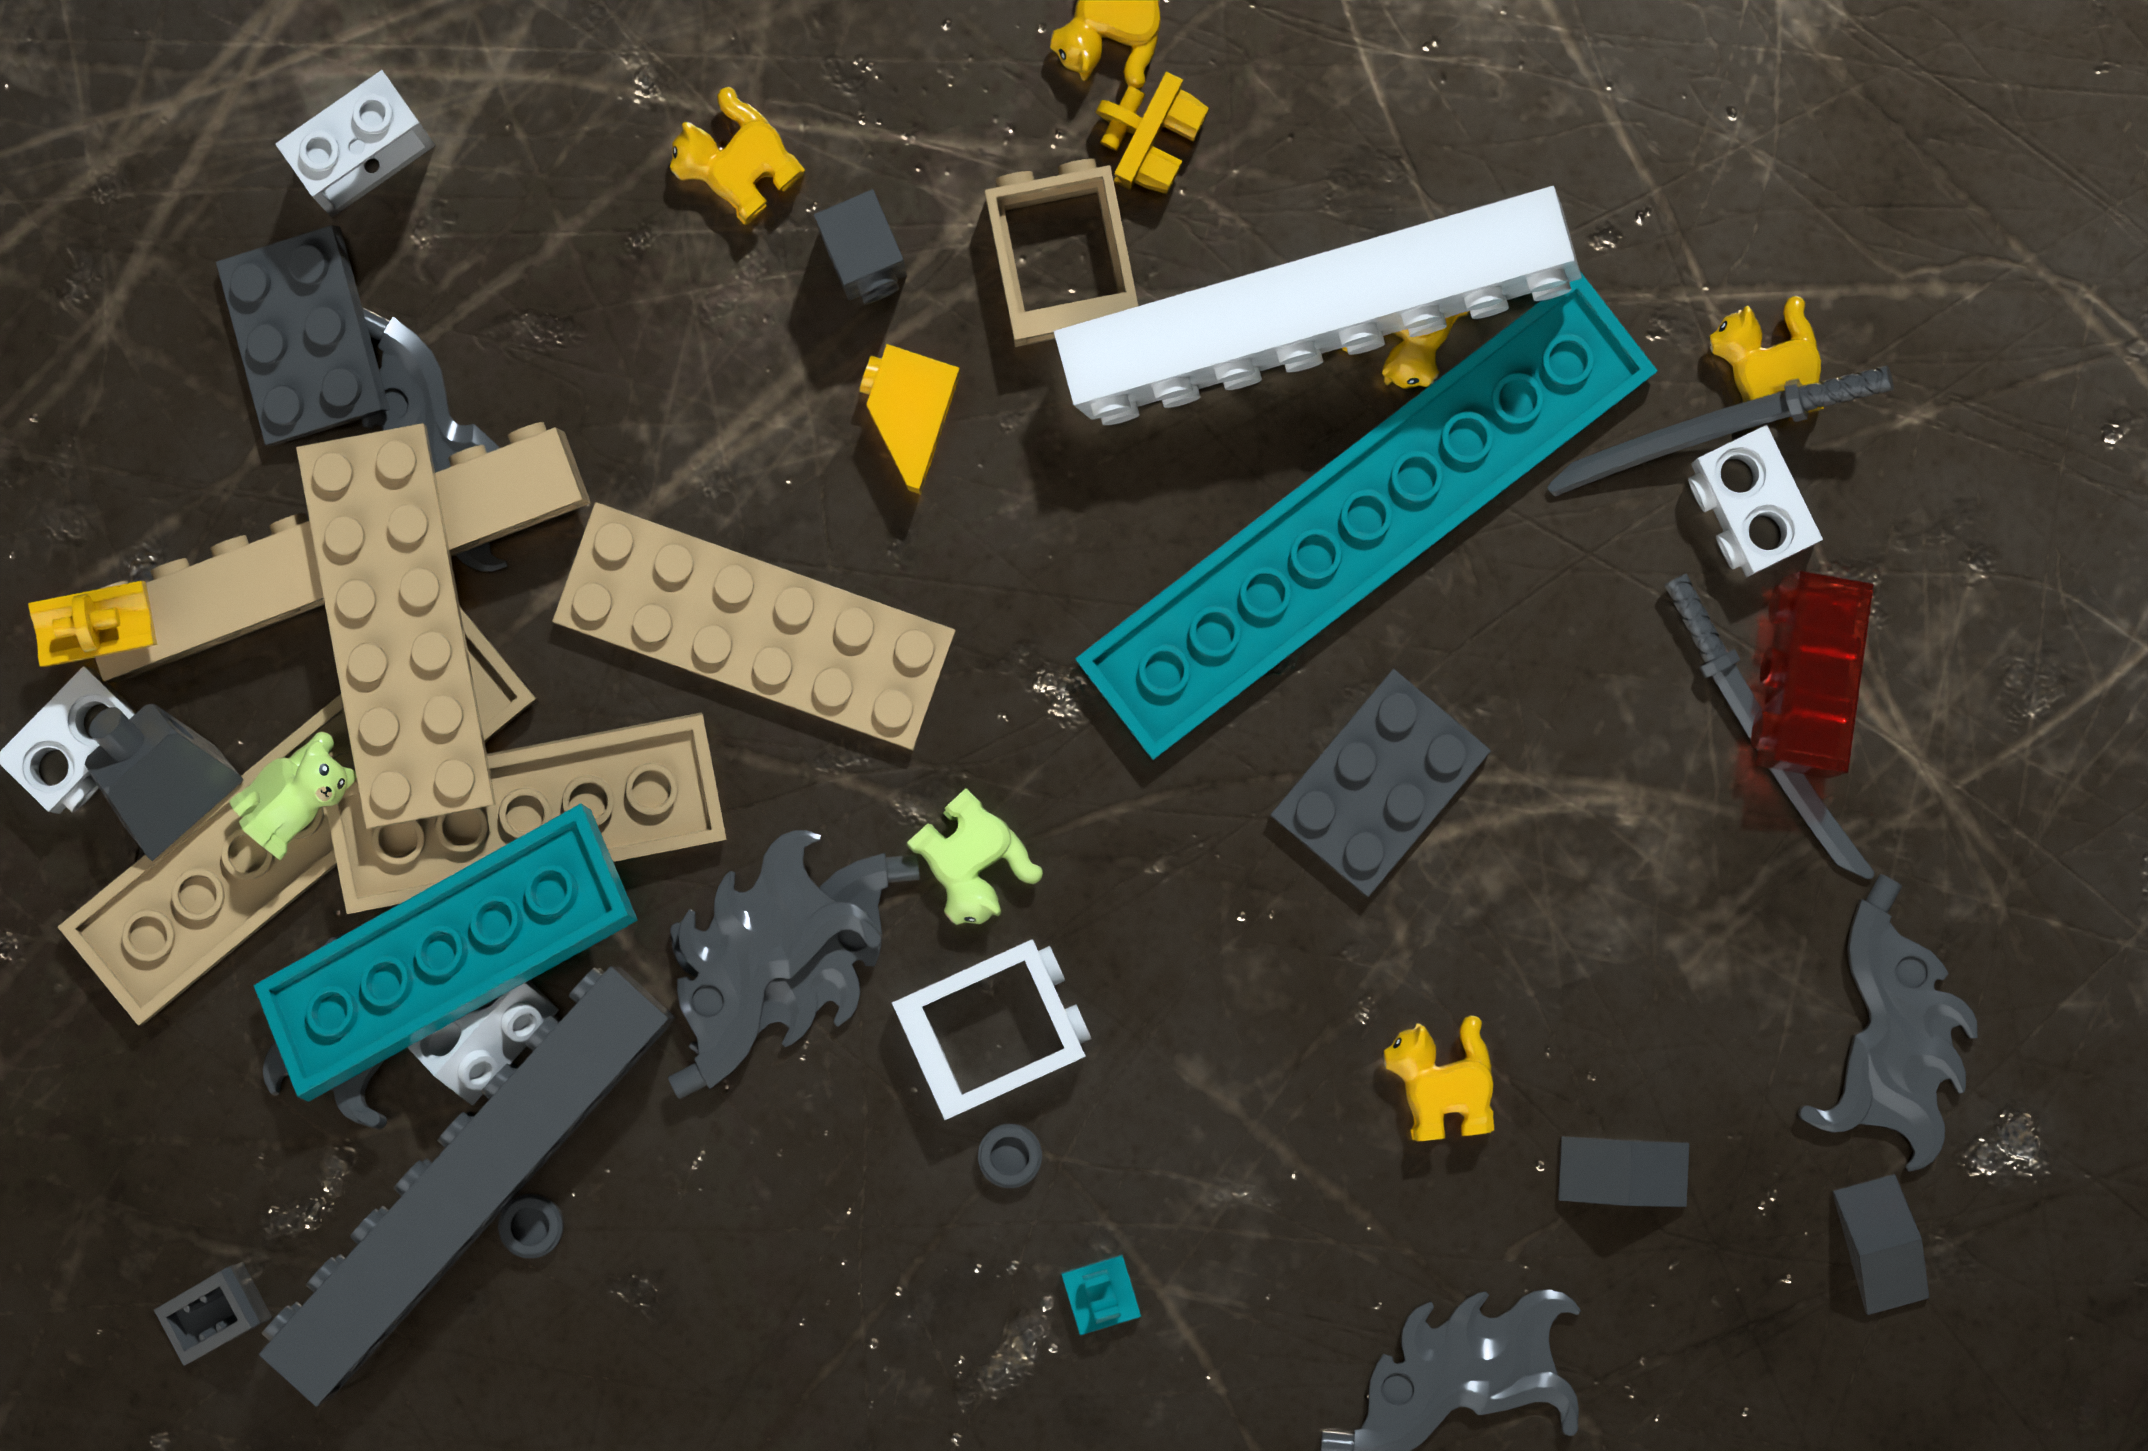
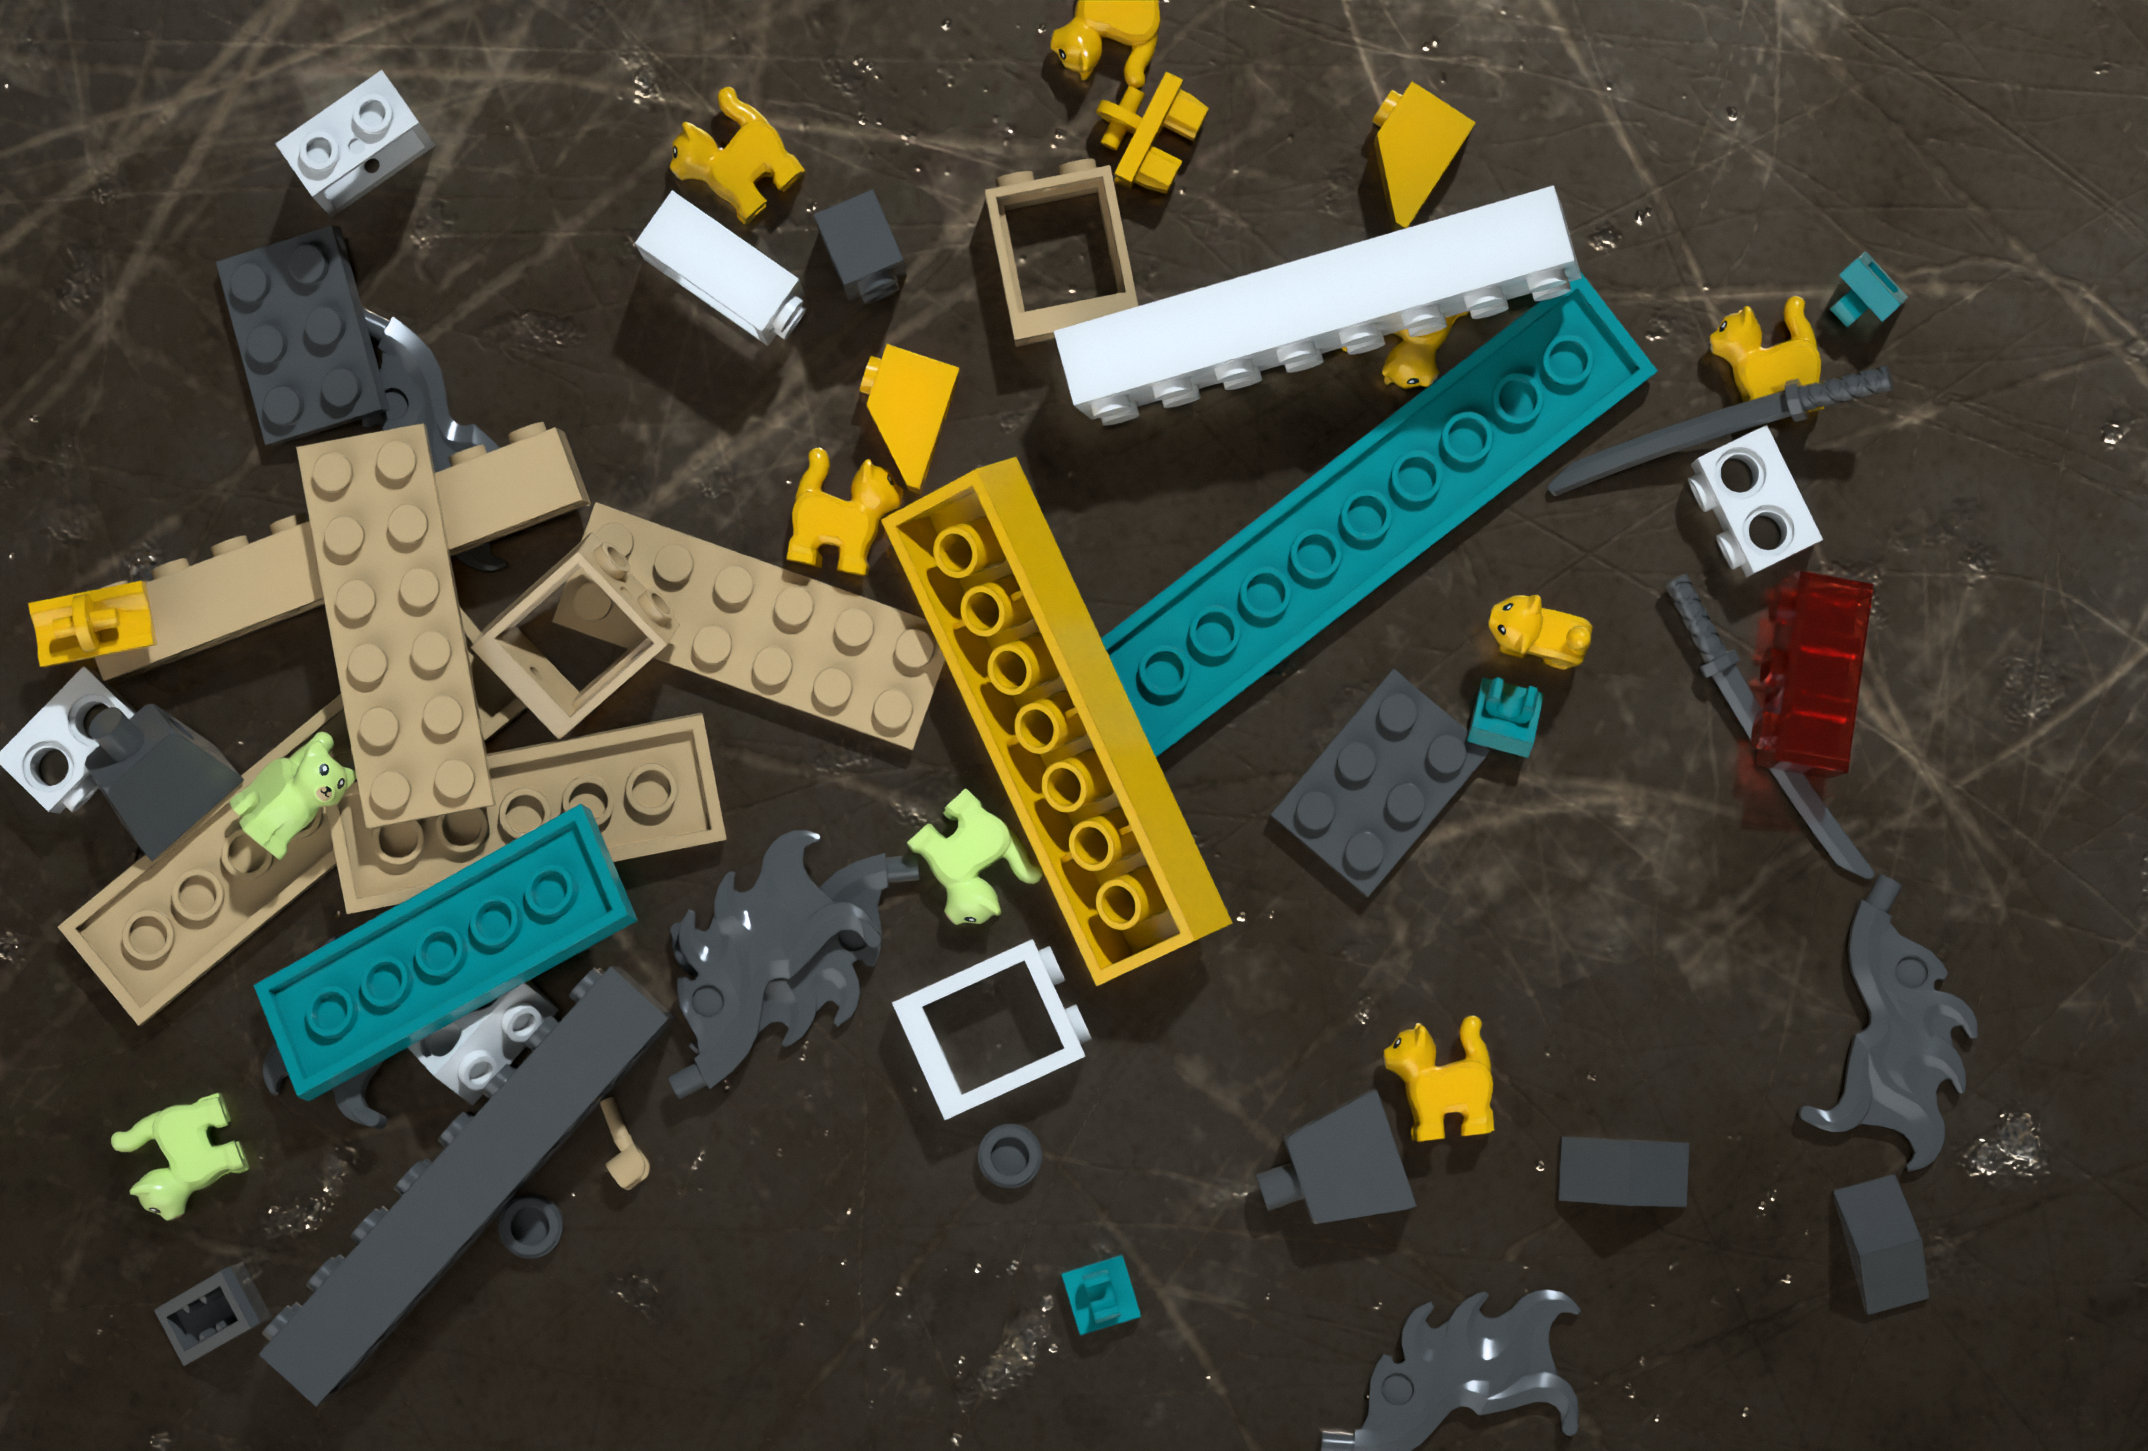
(191, 1155): none -> yellowish green animal
(535, 677): none -> tan window
(630, 1164): none -> tan hand
(722, 270): none -> white window
(832, 521): none -> yellow animal
(1056, 720): none -> yellow brick
(1341, 1165): none -> dark grey torso
(1415, 148): none -> yellow slope
(1505, 717): none -> teal tile
(1527, 628): none -> yellow animal
(1869, 289): none -> teal tile

